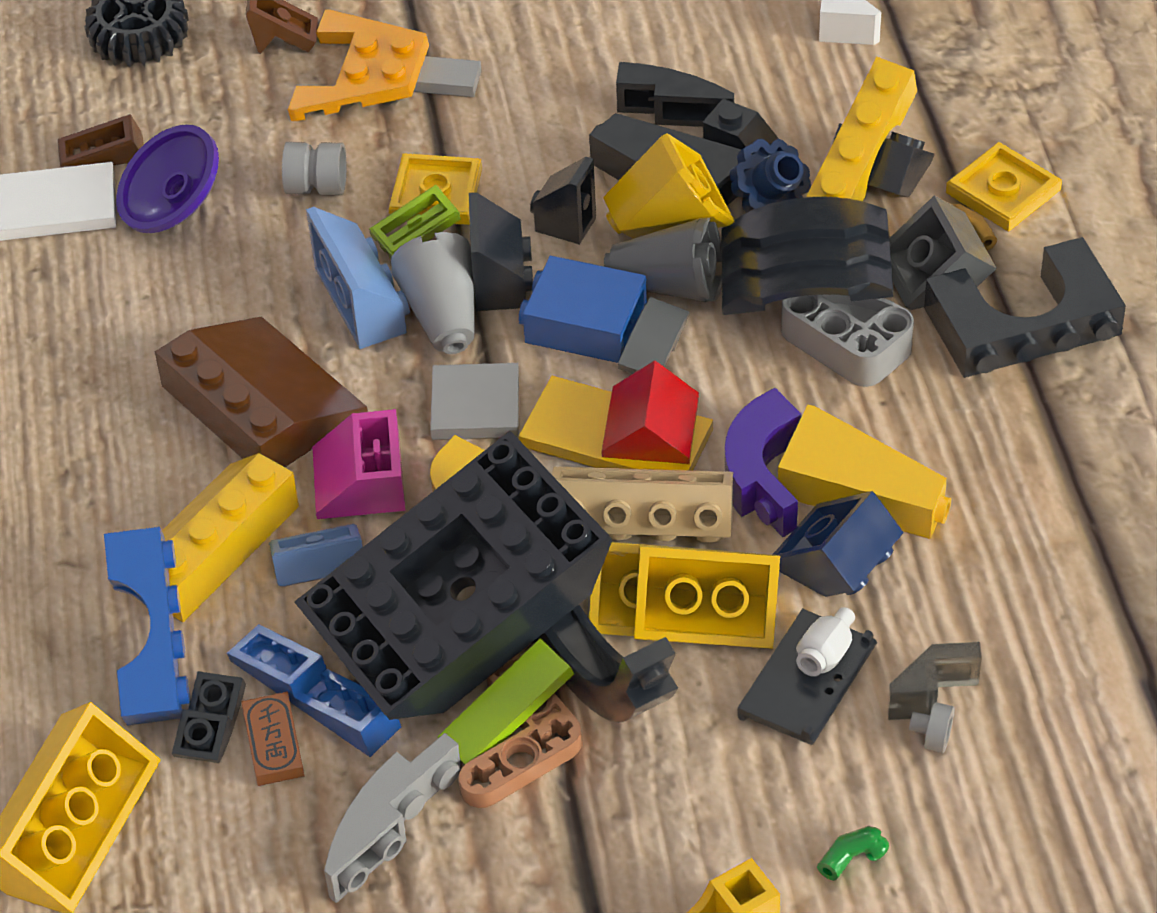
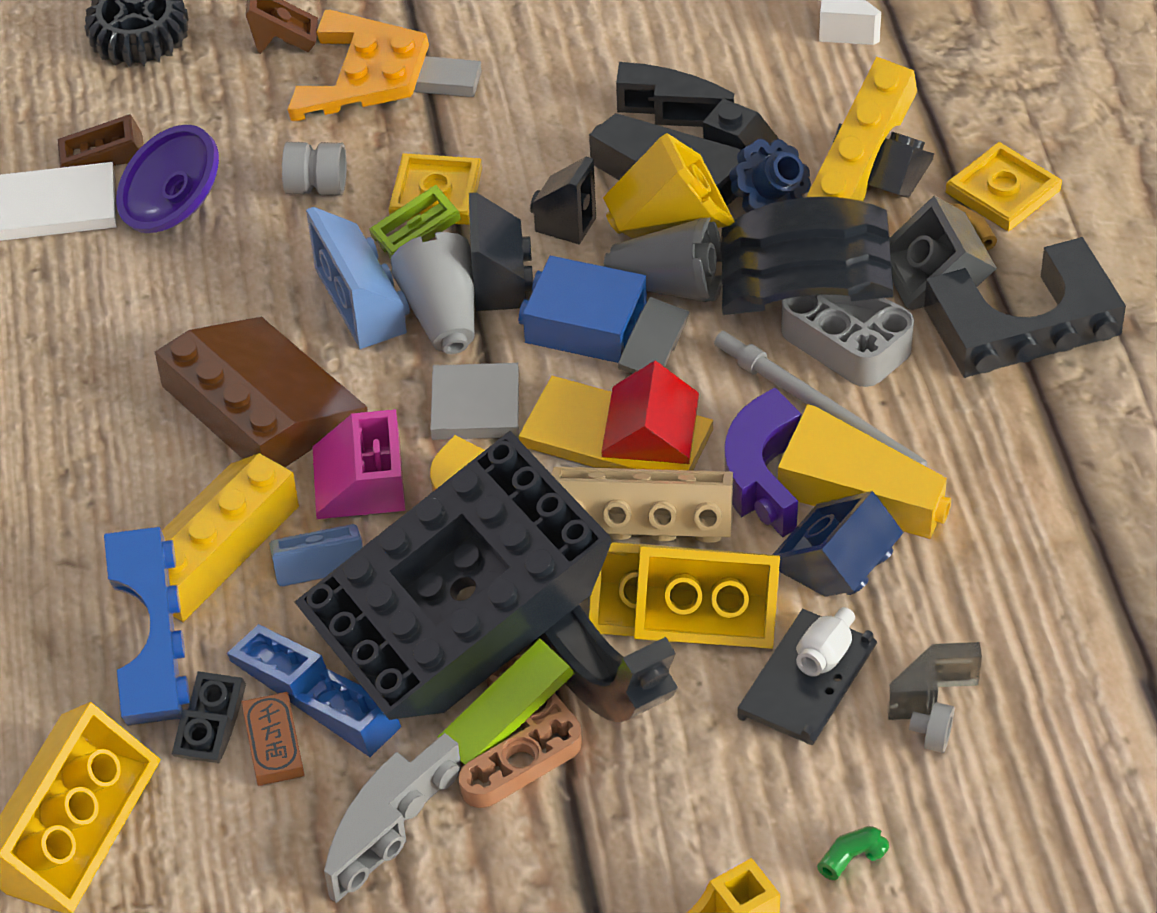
(755, 361): none -> light grey bar

